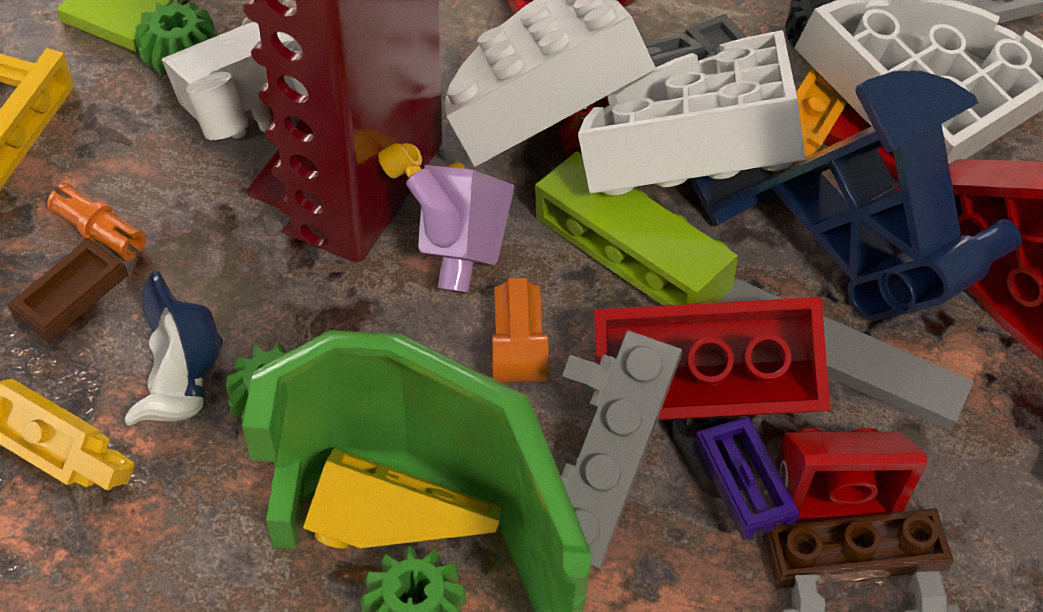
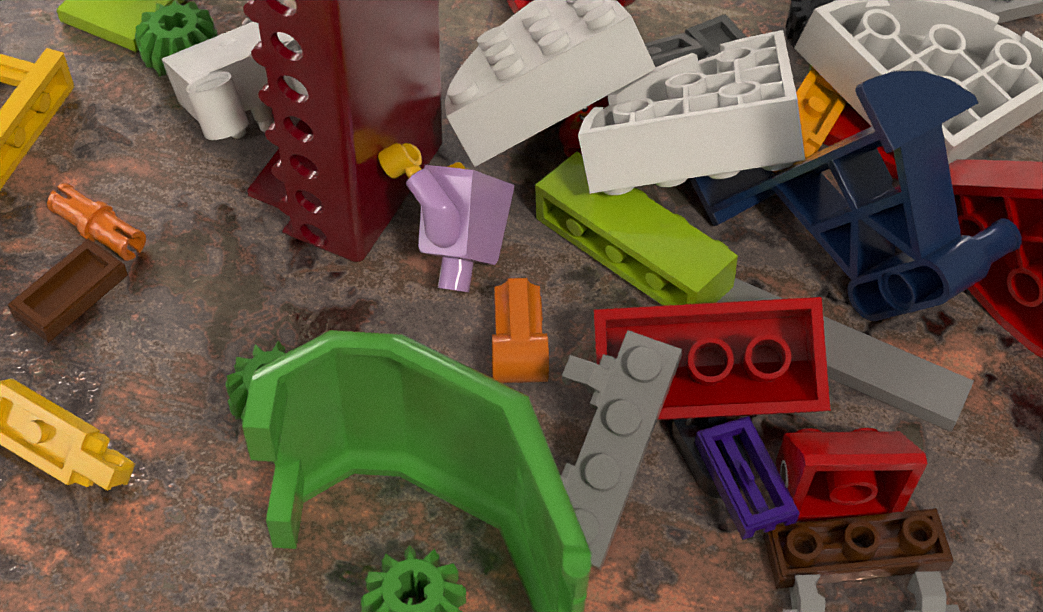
(184, 354): hair -> none
(381, 506): yellow slope -> none

